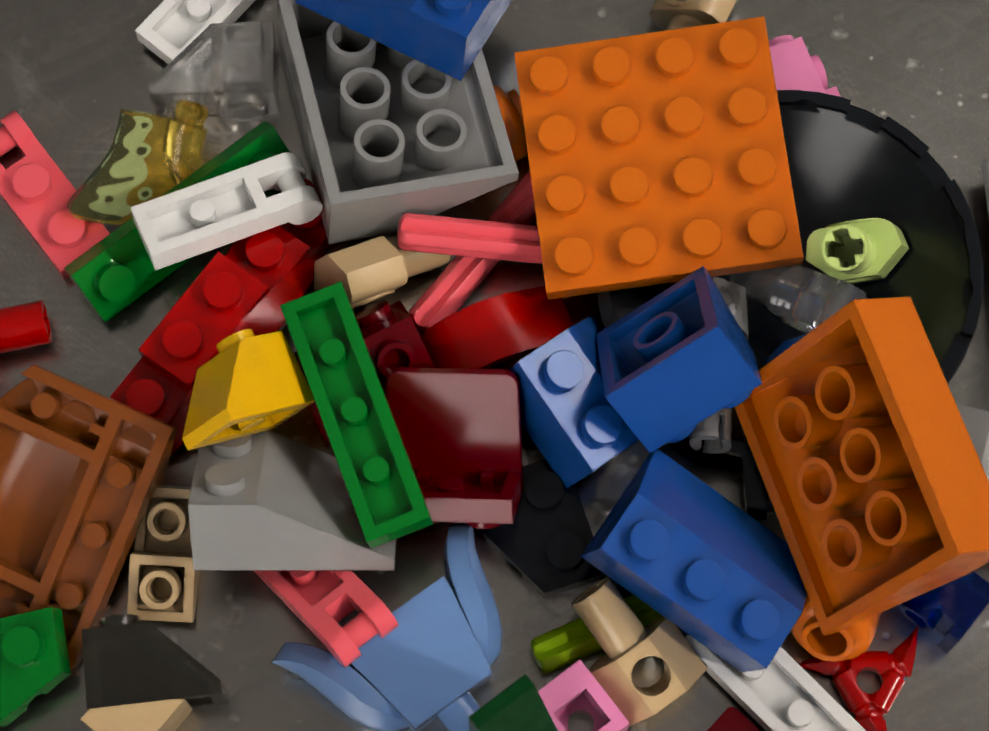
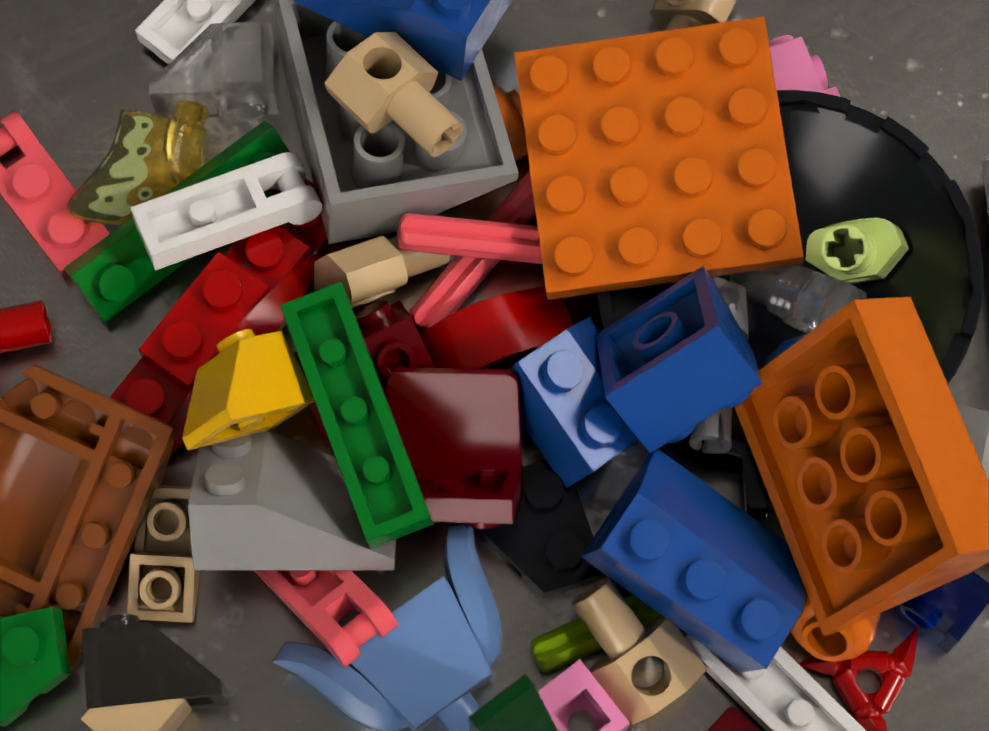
(400, 98): none -> tan piece

